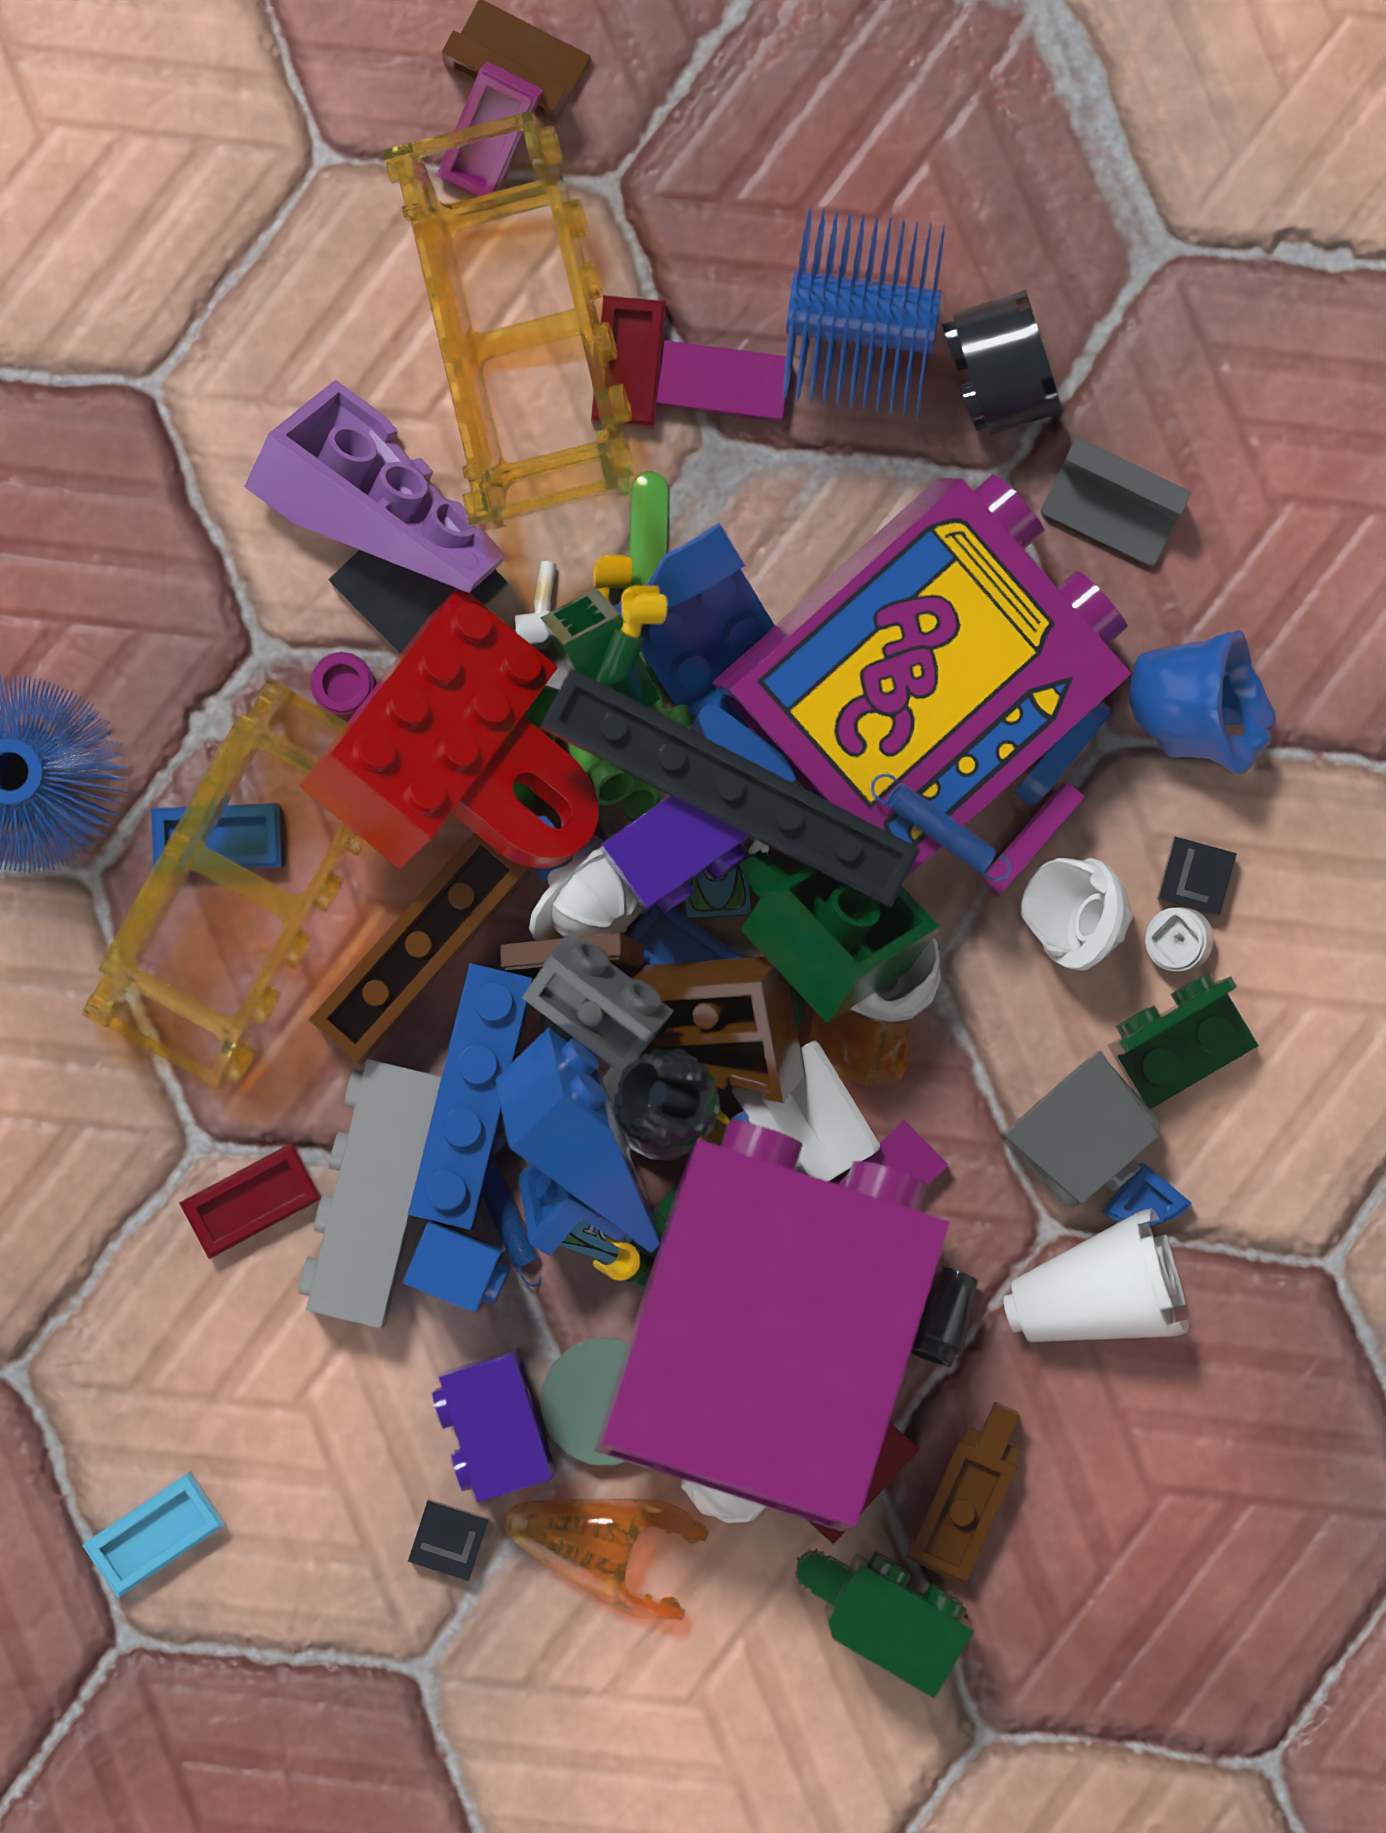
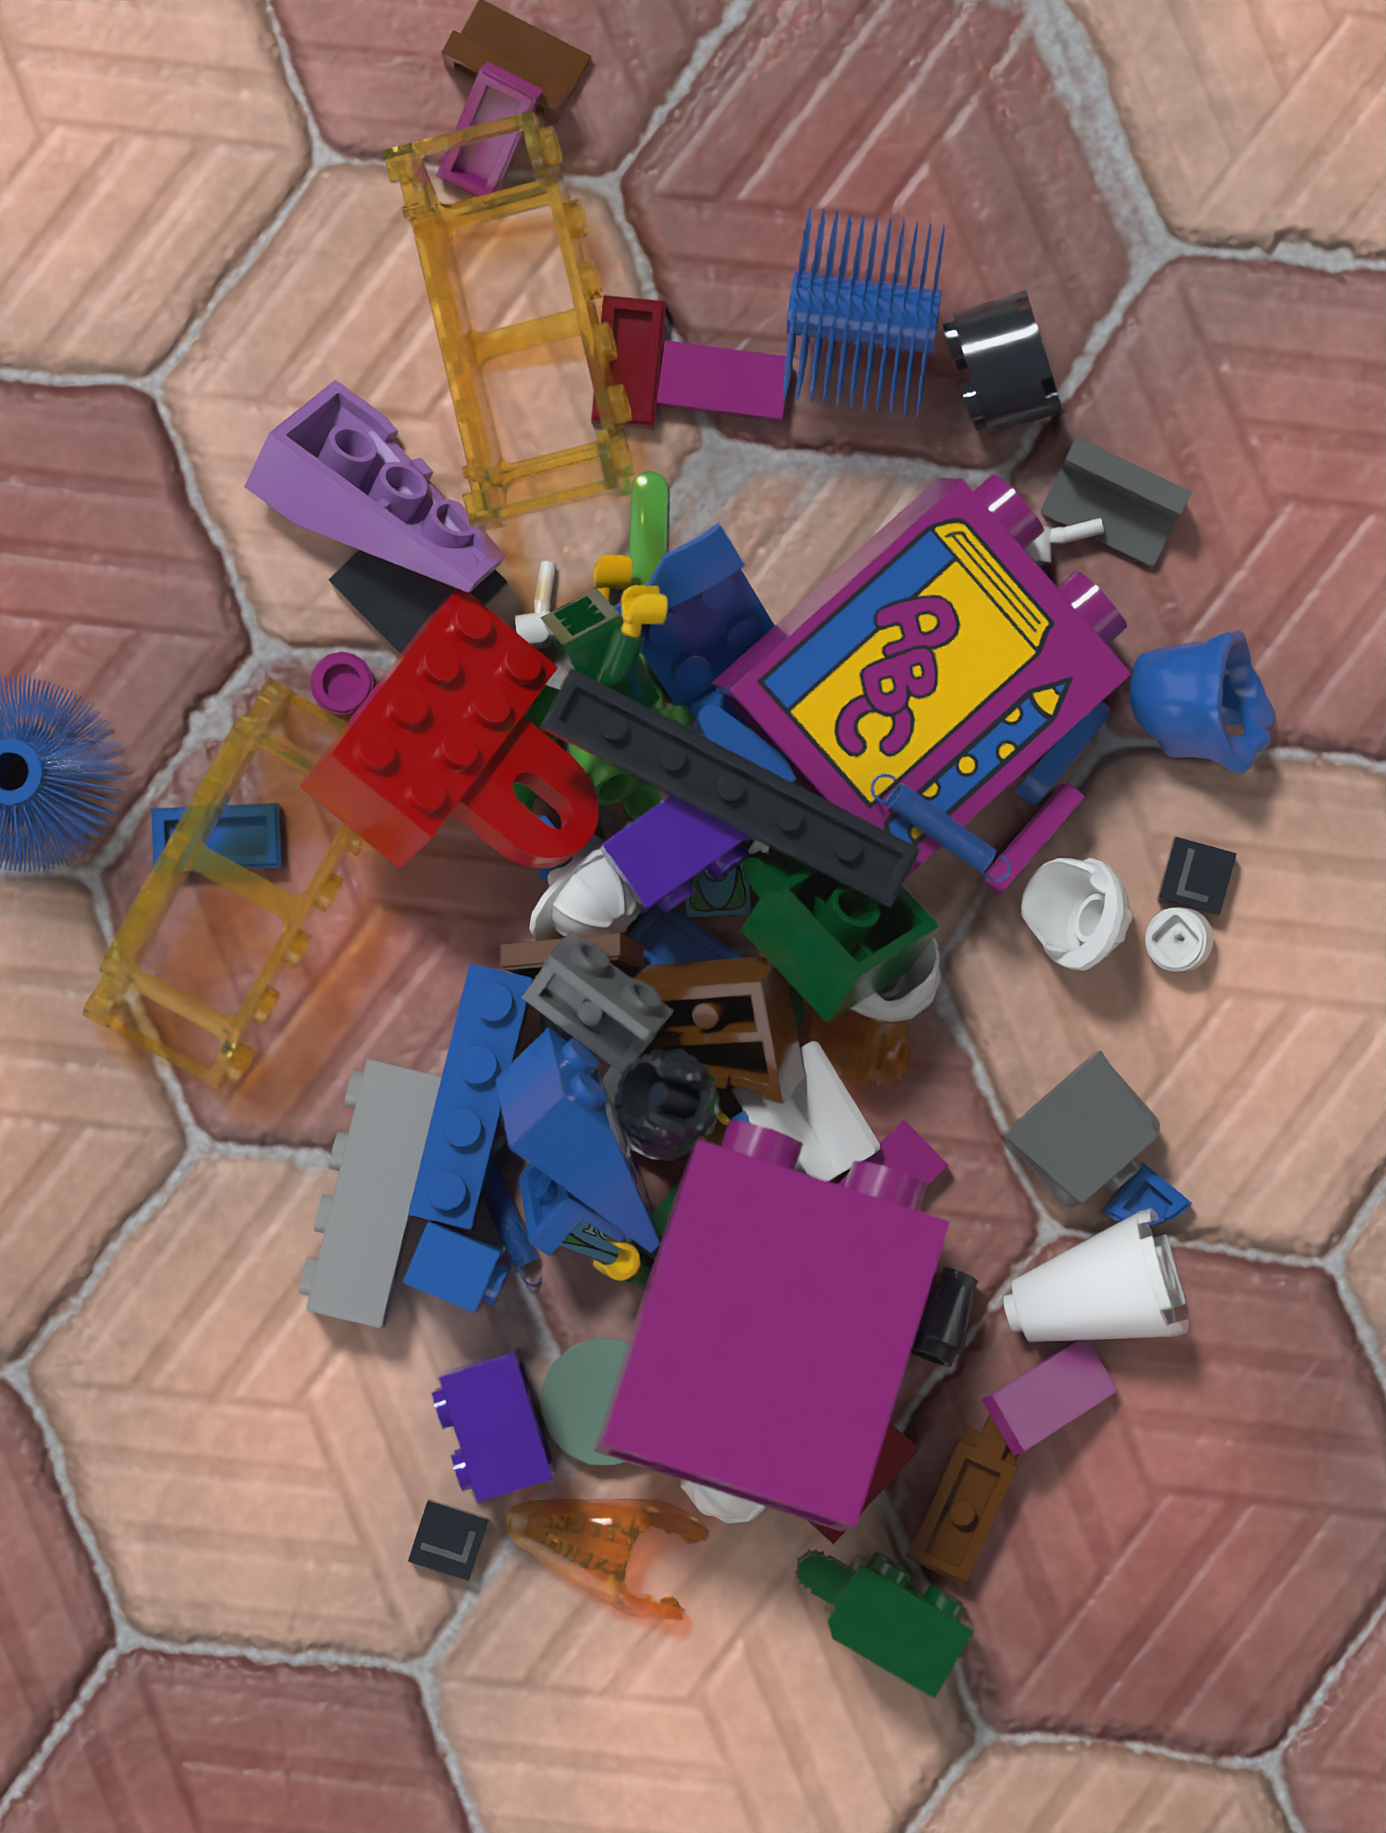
(154, 1534): medium azure tile -> none
(251, 1200): dark red tile -> none
(418, 948): reddish brown brick -> none
(1040, 548): none -> white hand
(1049, 1395): none -> magenta tile
(1183, 1043): dark green bracket -> none

